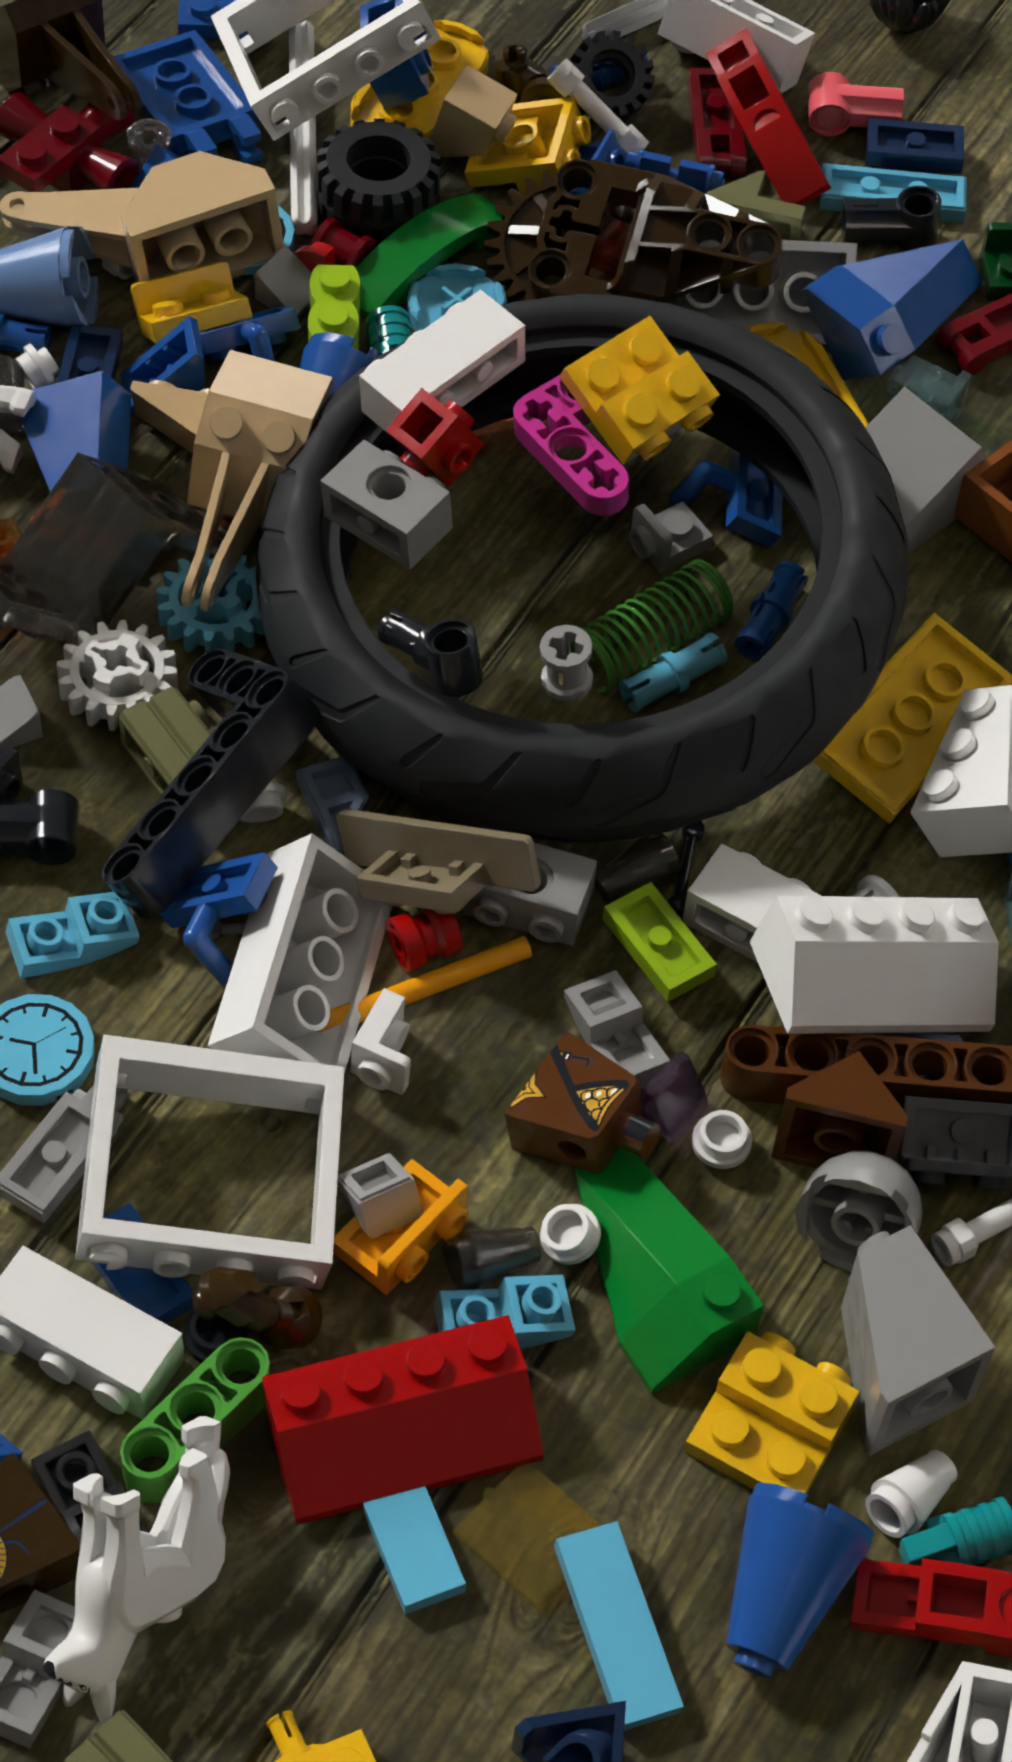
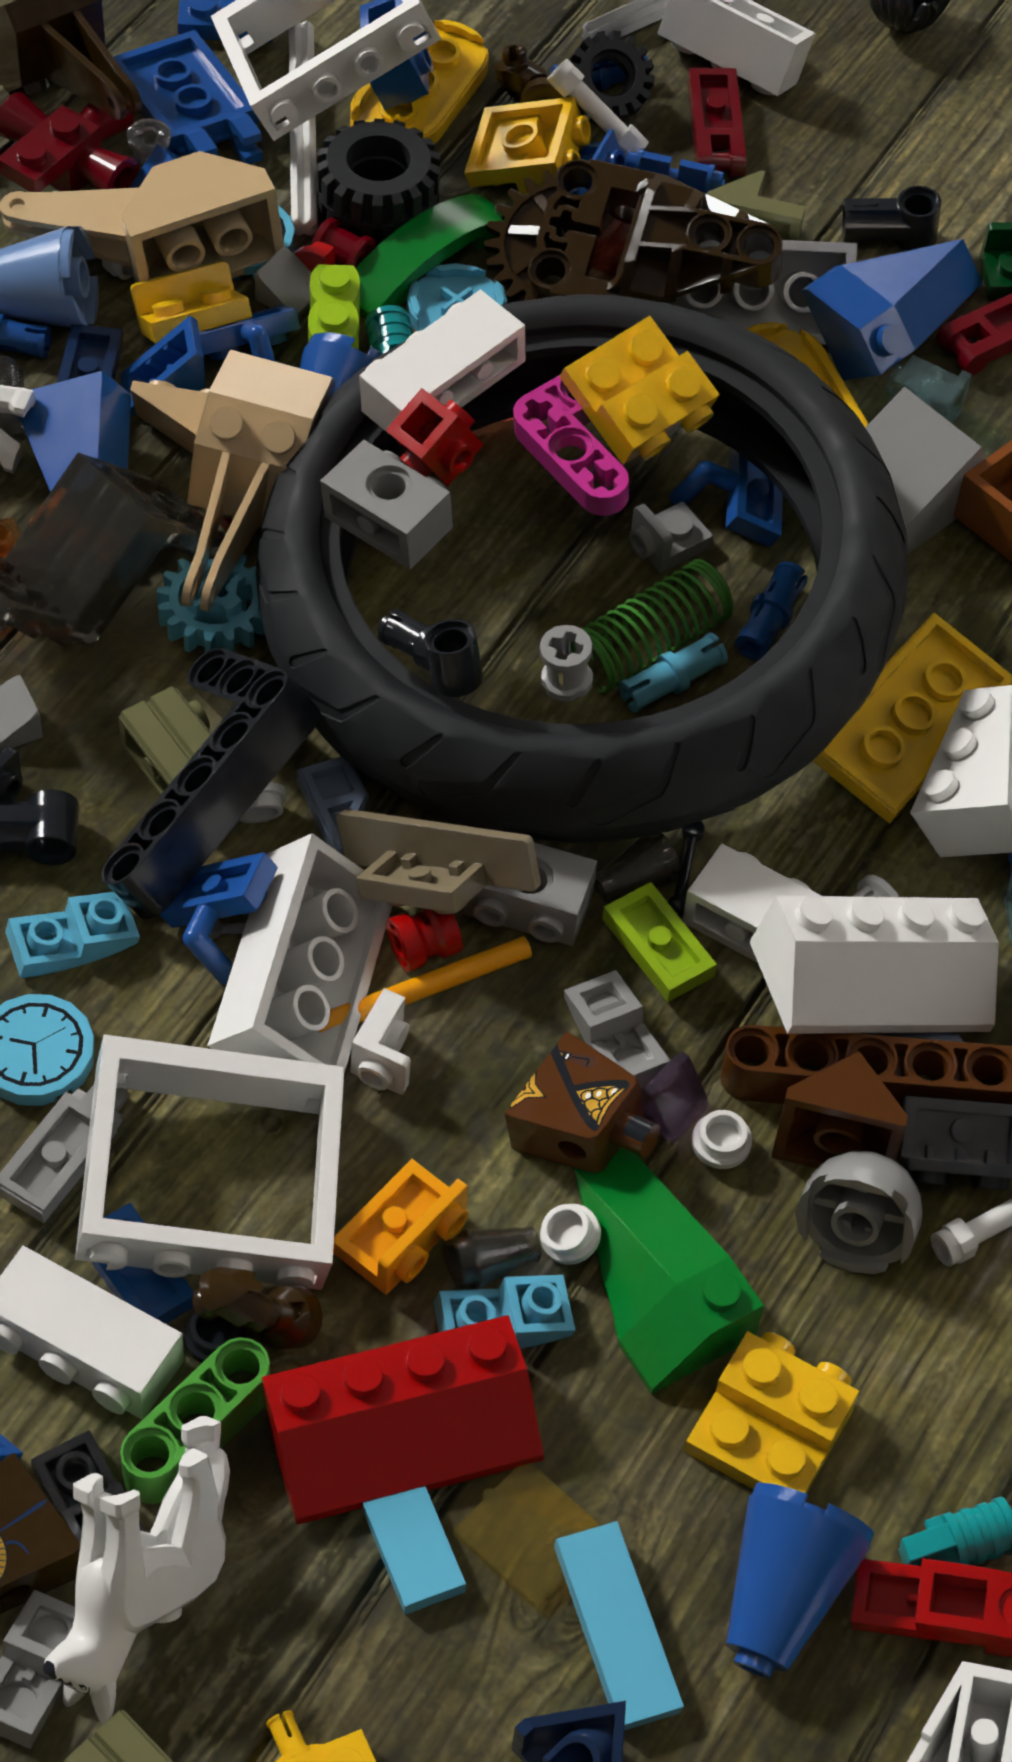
(38, 366): white plate -> none
(115, 671): white gear -> none
(381, 1195): light grey slope -> none
(473, 116): tan slope -> none
(767, 119): red slope -> none
(838, 105): coral piece -> none
(886, 183): medium azure tile -> none
(908, 1340): light grey slope -> none
(910, 1494): white cone -> none
(914, 145): dark blue plate -> none

